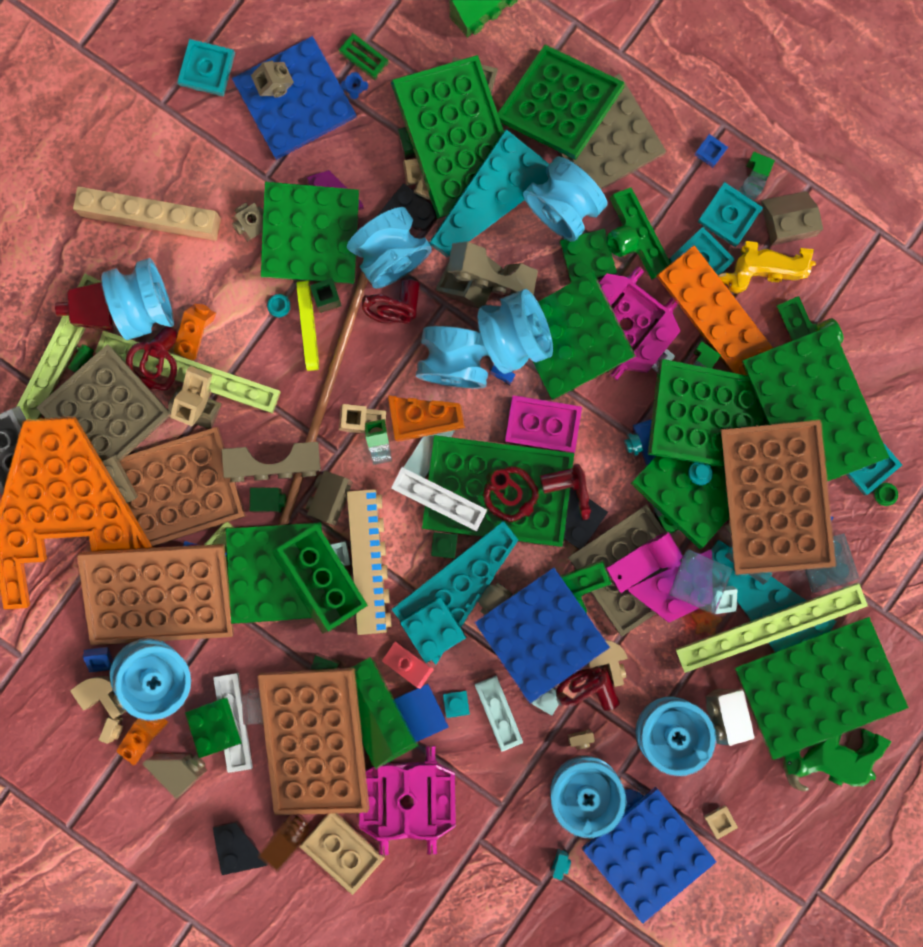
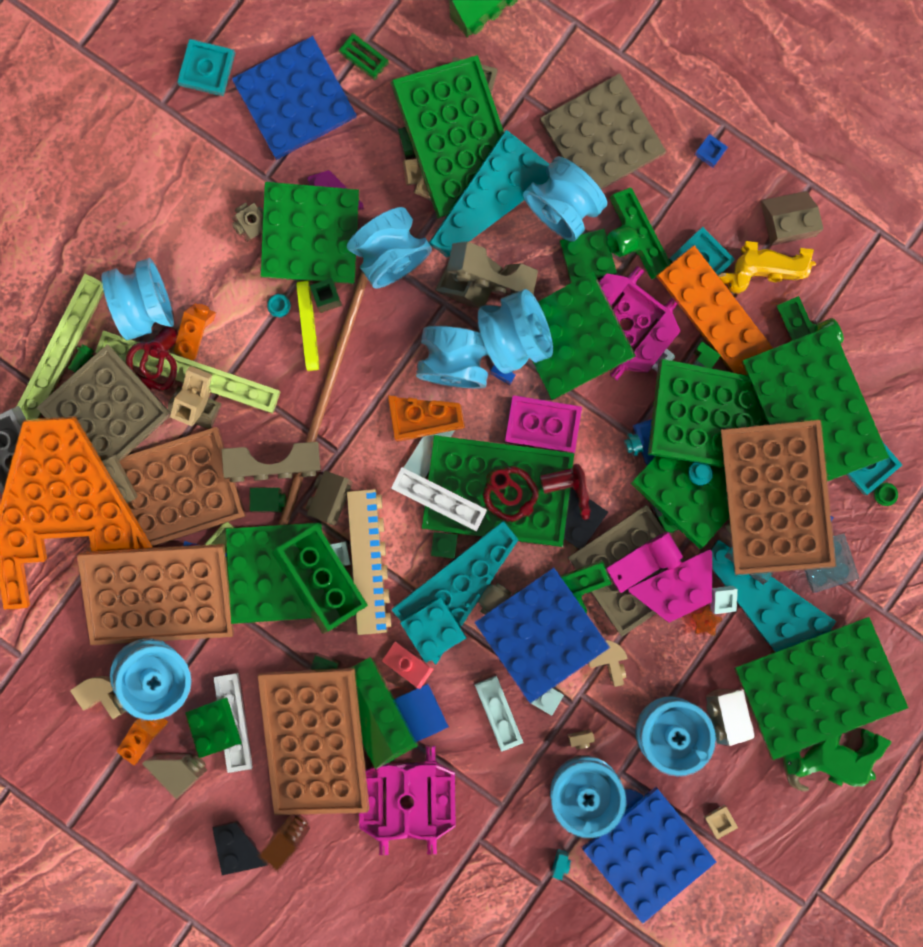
(86, 307): dark red torso -> none
(98, 659): blue plate -> none
(111, 730): tan plate -> none
(147, 213): tan brick -> none
(252, 707): clear brick -> none
(272, 79): dark tan brick -> none
(342, 852): tan tile -> none
(351, 79): blue plate -> none
(354, 417): tan brick -> none
(378, 442): leg -> none
(406, 305): dark red piece -> none
(418, 208): black wing -> none
(456, 704): teal plate -> none
(560, 101): green plate -> none
(600, 683): dark red piece -> none
(700, 581): clear light blue plate -> none
(730, 214): teal plate -> none
(757, 178): leg -> none
(771, 627): yellowish green plate -> none

